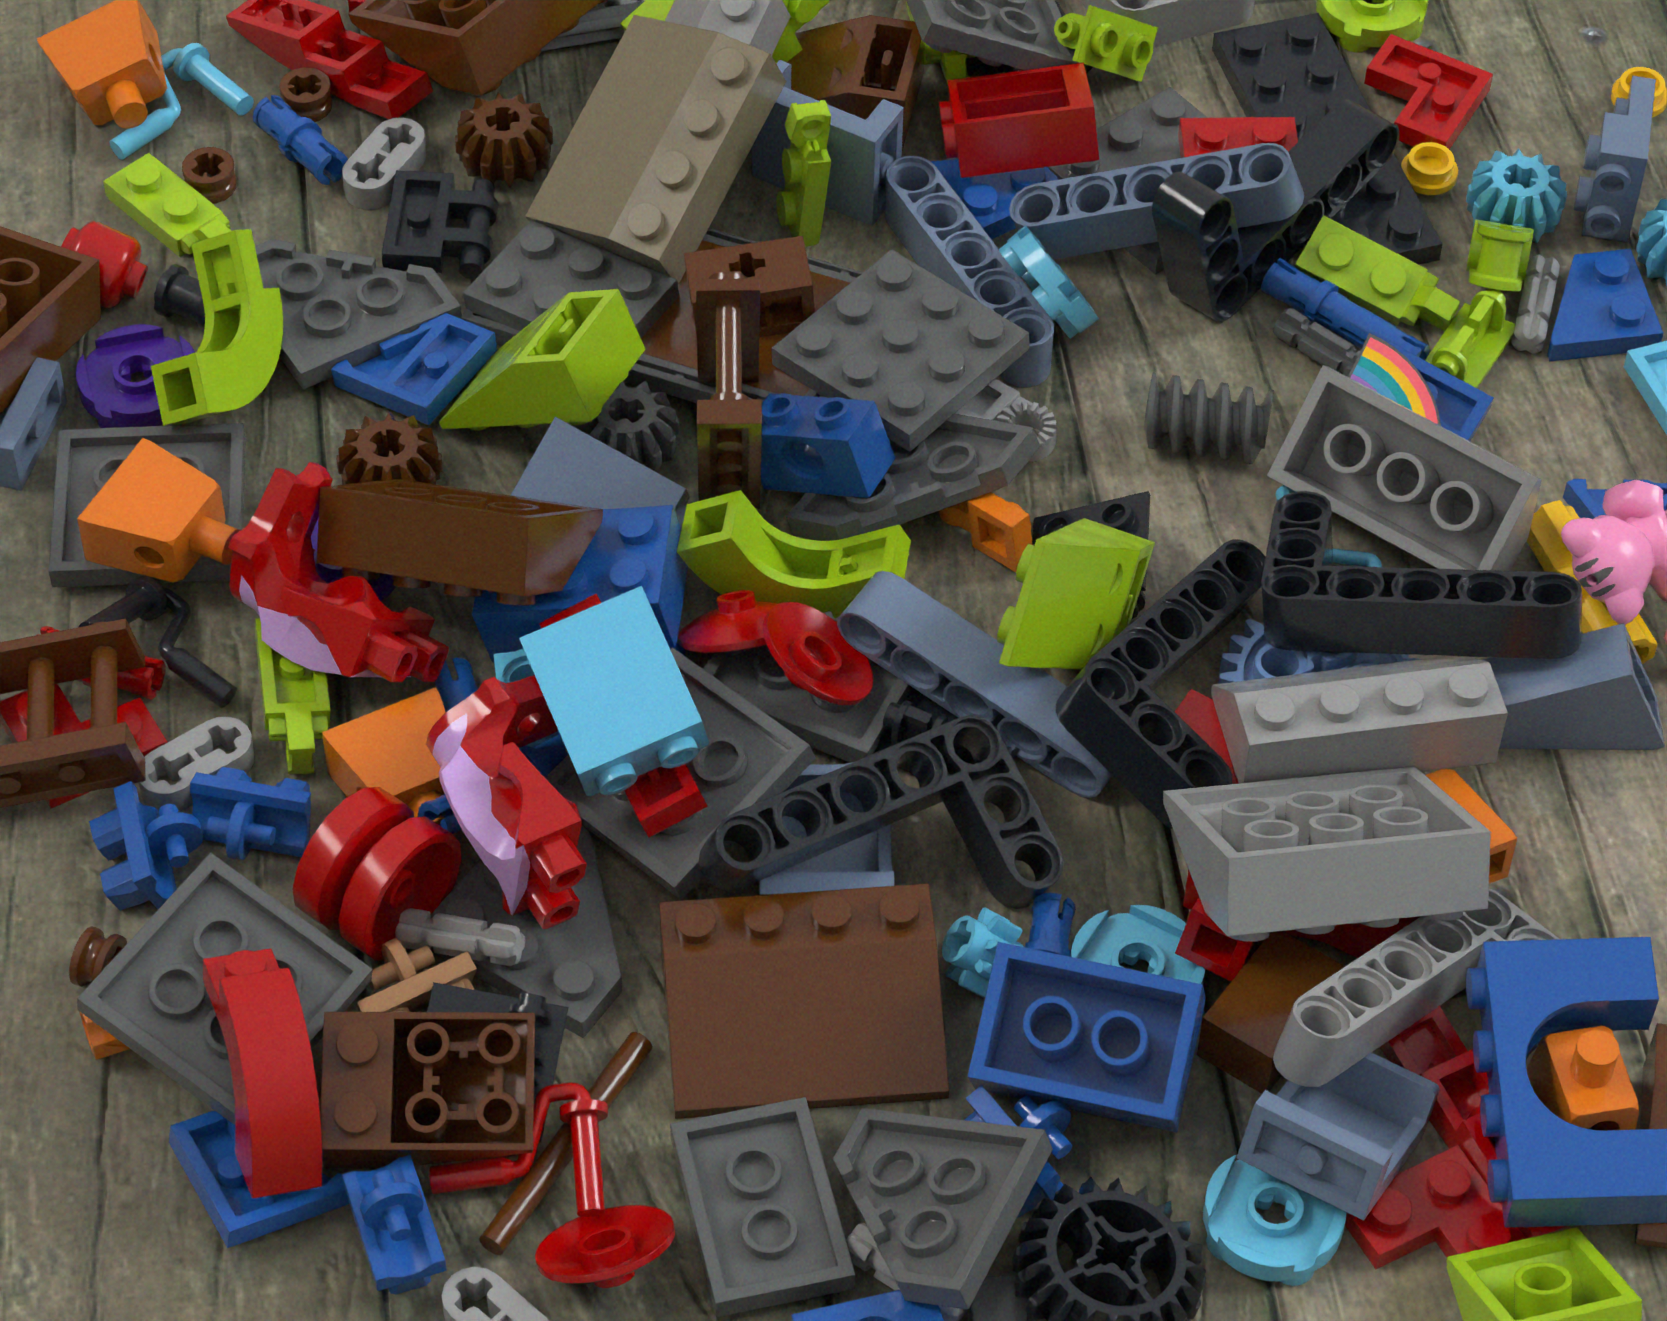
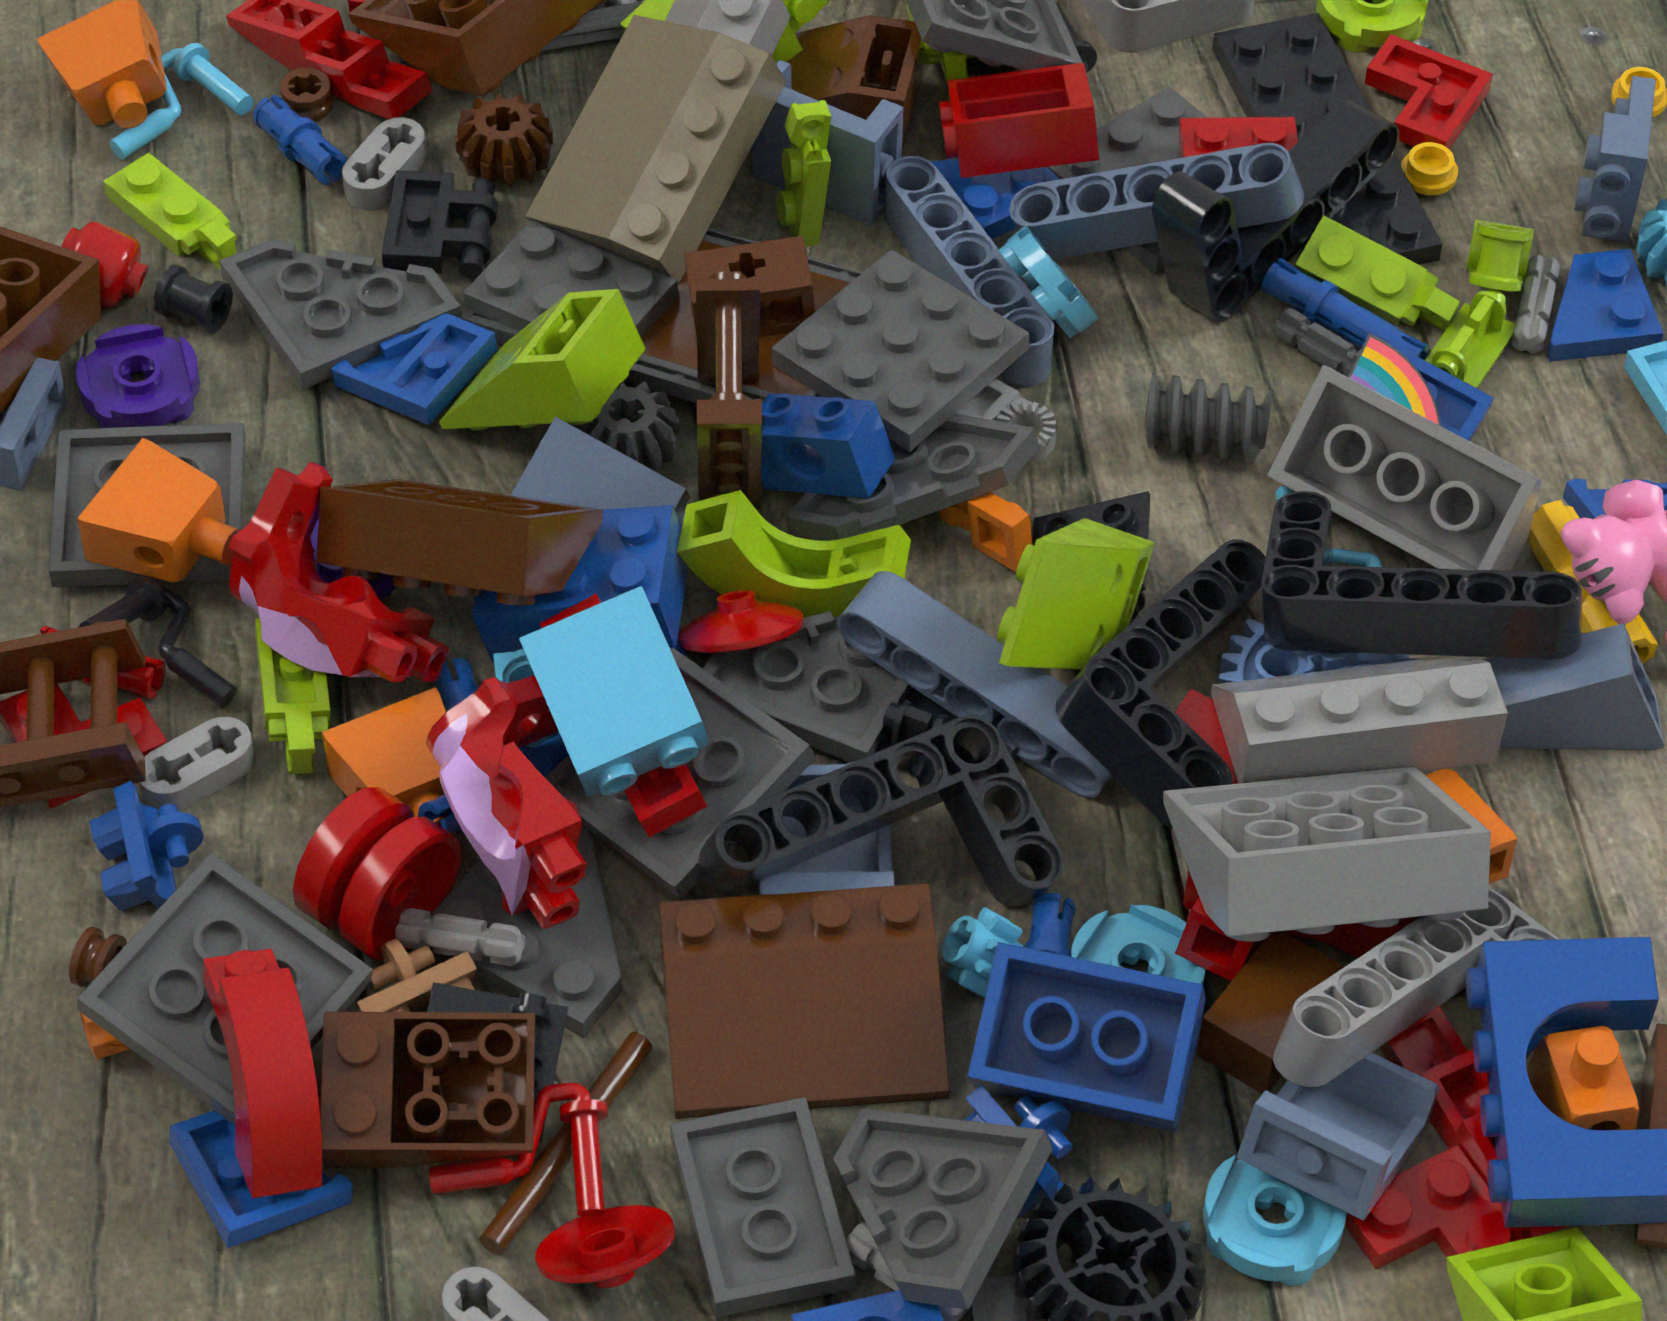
(210, 161): reddish brown bush -> none
(238, 340): lime arch -> none
(252, 813): blue hips -> none
(389, 452): reddish brown gear -> none
(395, 1226): blue hips -> none
(816, 654): red dish -> none
(1108, 41): lime hinge -> none
(1517, 192): medium azure gear -> none

